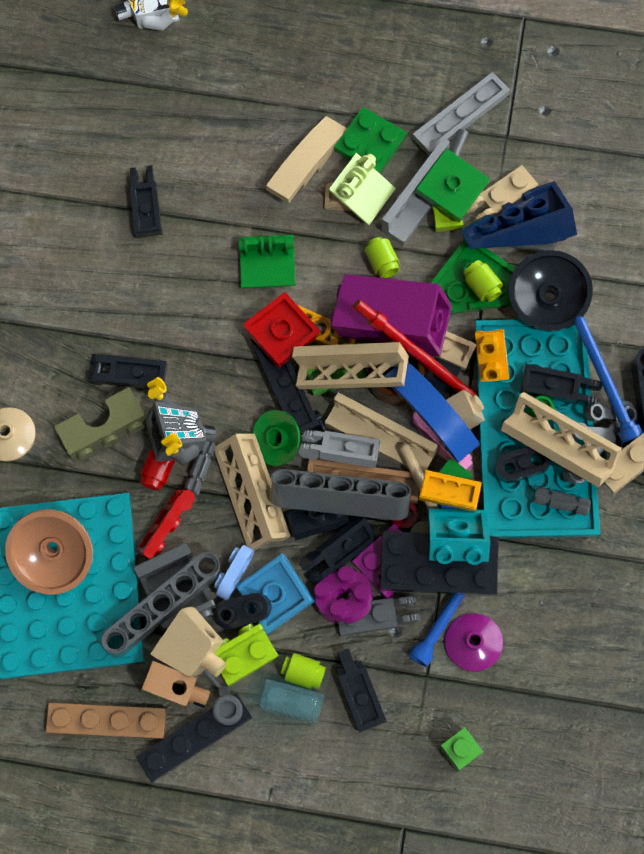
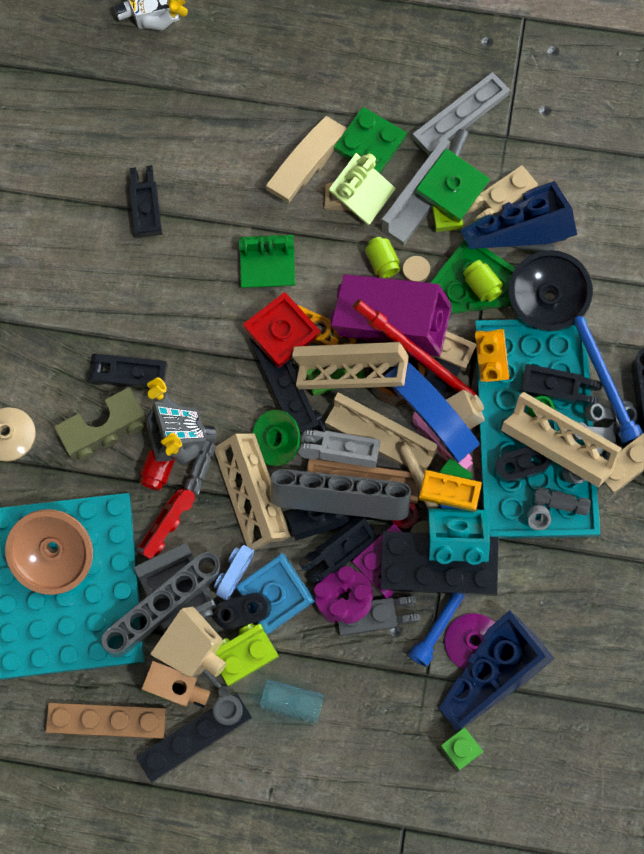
(303, 671): lime brick -> none
(359, 693): black hinge -> none
(416, 269): none -> tan tile
(500, 665): none -> dark blue wedge
(545, 518): none -> light grey hinge

